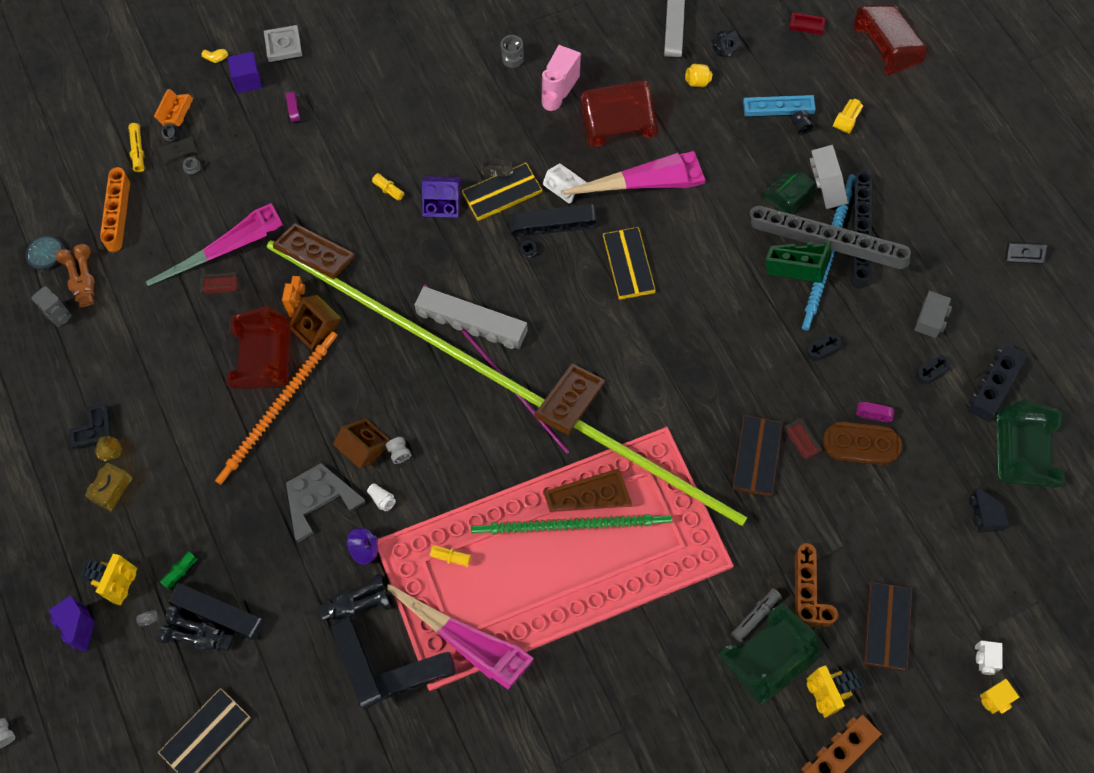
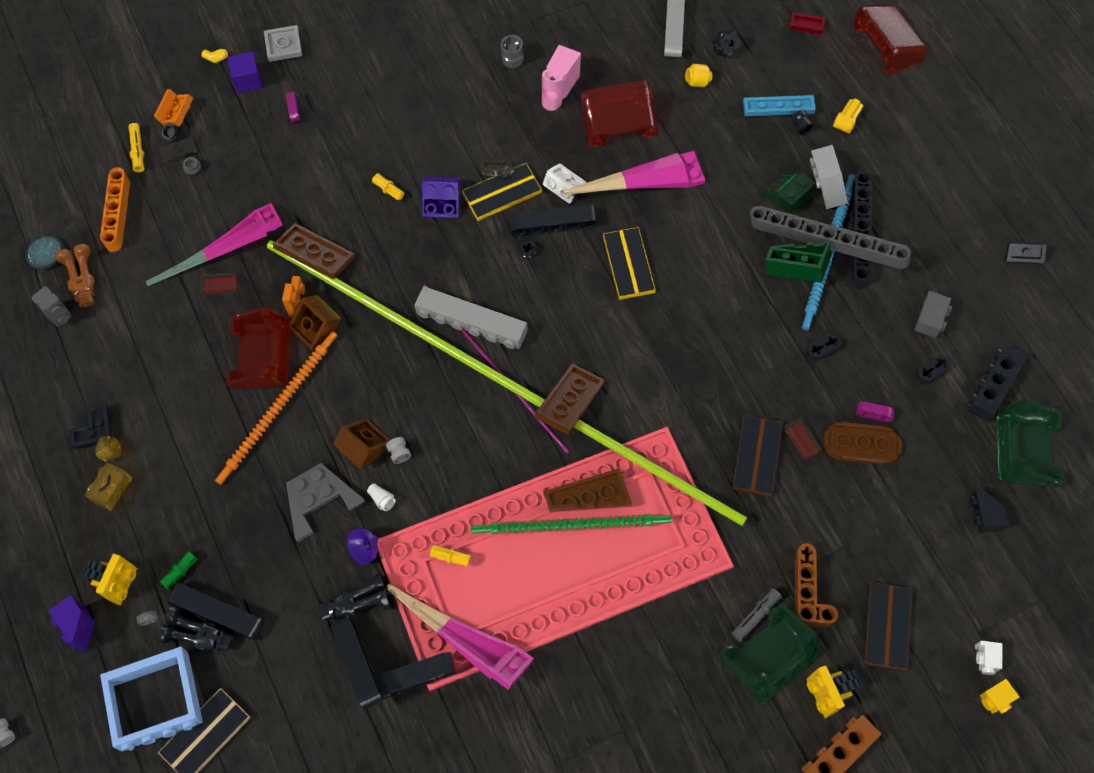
(142, 668): none -> light blue window

